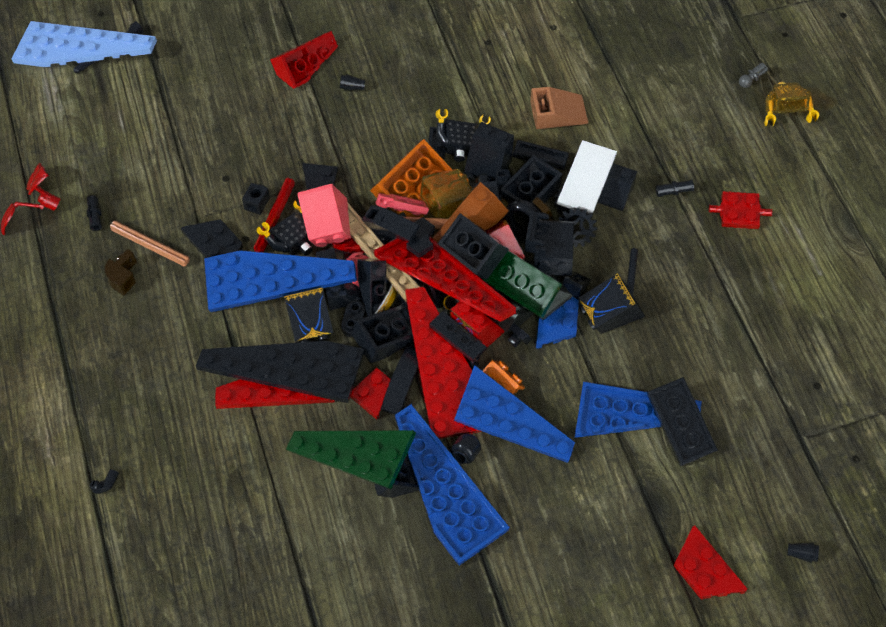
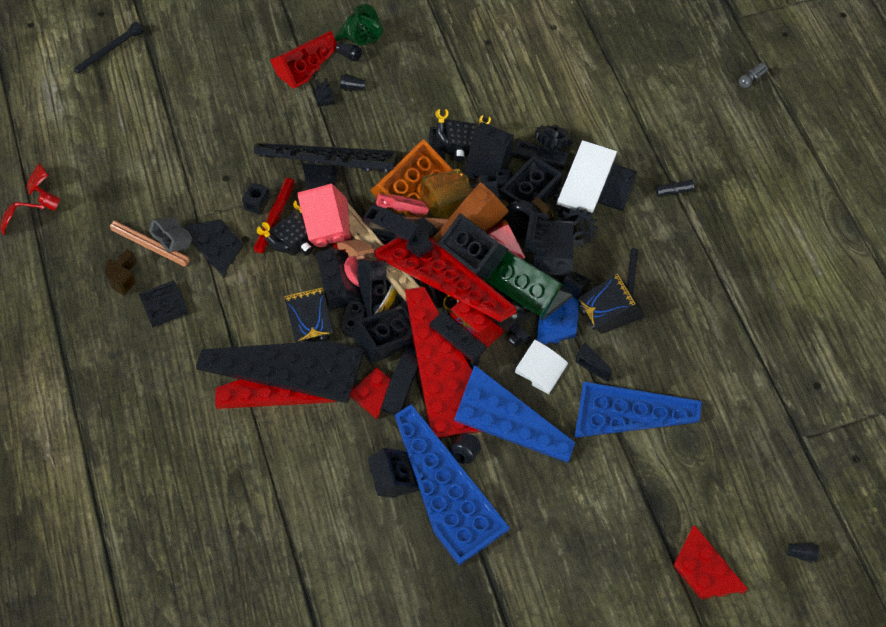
(56, 43): light blue wing -> none
(93, 213): black pin -> none
(105, 485): black arm -> none
(163, 303): none -> black slope
(170, 234): none -> dark grey brick
(256, 277): blue wing -> none
(324, 94): none -> black plate
(349, 51): none -> black cone
(351, 157): none -> black wing
(355, 248): none -> nougat slope
(361, 26): none -> dark green helmet
(364, 454): dark green wing -> none
(499, 372): orange bracket -> none
(541, 366): none -> white slope
(553, 136): none -> black gear
(557, 108): nougat slope -> none
(592, 362): none -> black slope
(682, 421): black tile -> none
(740, 210): red plate -> none
(789, 99): clear yellow torso -> none

